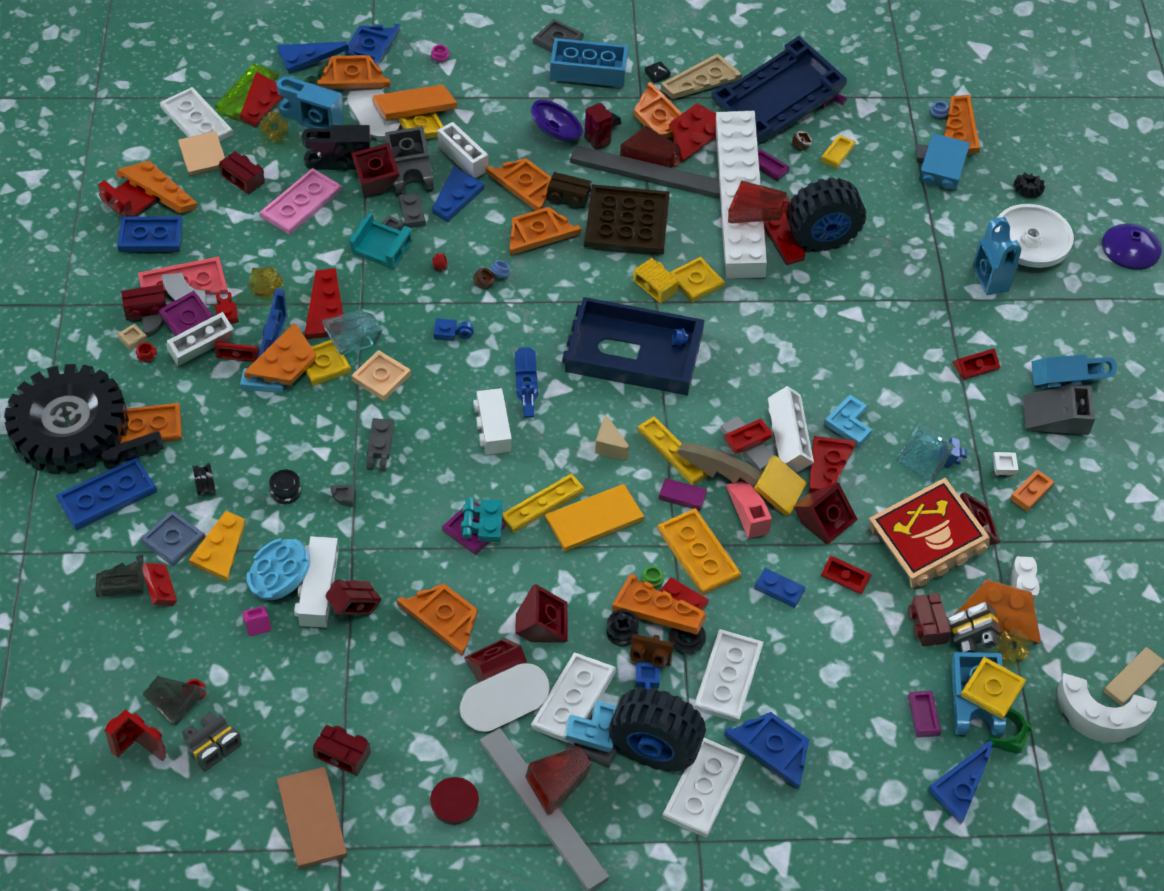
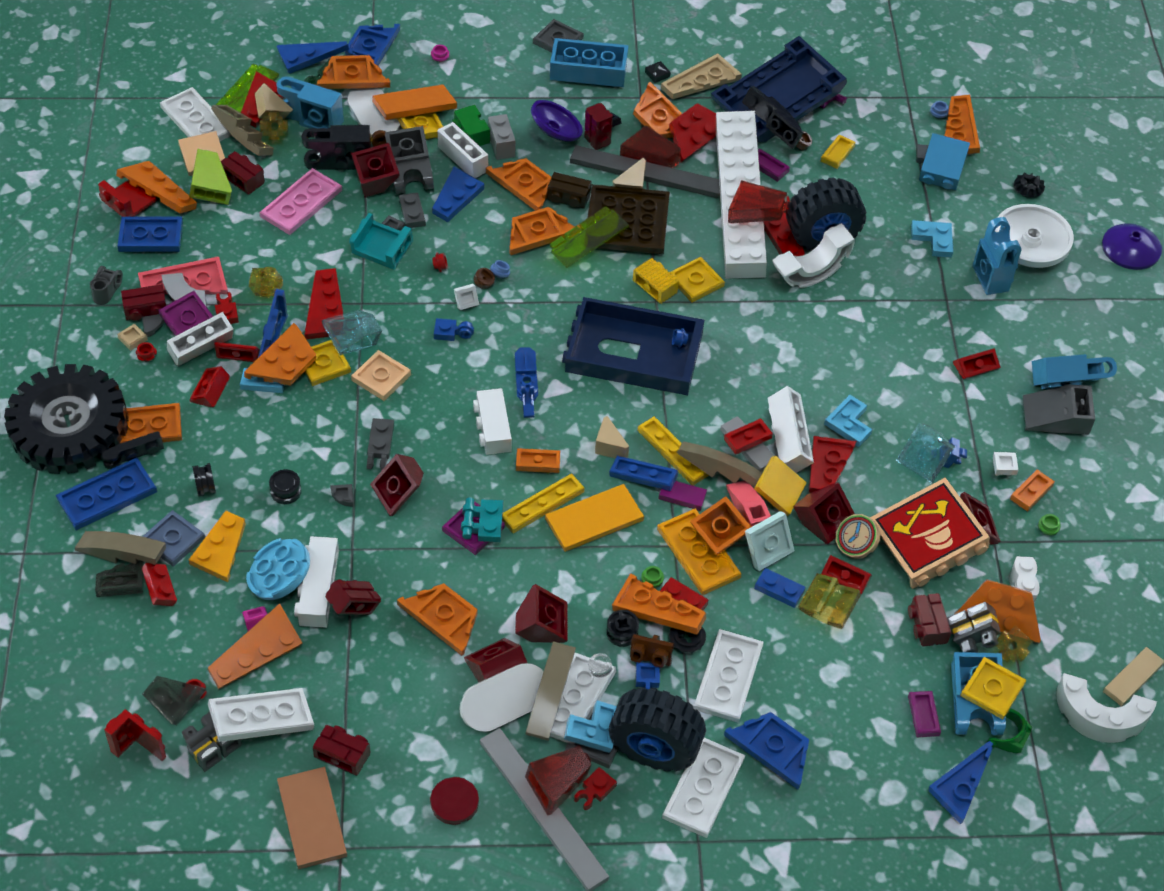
(105, 284): none -> dark grey piece
(123, 546): none -> dark tan slope
(209, 178): none -> lime slope
(210, 386): none -> red slope
(240, 129): none -> dark tan slope
(259, 646): none -> orange wing
(260, 714): none -> white tile
(269, 101): none -> tan slope
(378, 138): none -> reddish brown tile
(397, 482): none -> dark red slope
(466, 296): none -> white tile
(468, 121): none -> green brick
(501, 137): none -> light grey piece
(538, 460): none -> orange plate
(550, 691): none -> dark tan slope
(588, 238): none -> clear neon green windscreen
(596, 786): none -> red plate
(600, 665): none -> clear tile
(632, 177): none -> tan slope
(643, 473): none -> blue tile
(720, 525): none -> orange slope
(769, 540): none -> light aqua plate
(775, 115): none -> black slope
(818, 263): none -> white brick
(829, 601): none -> clear yellow slope
(857, 536): none -> tile
(938, 233): none -> medium azure plate
(1049, 524): none -> bright green plate

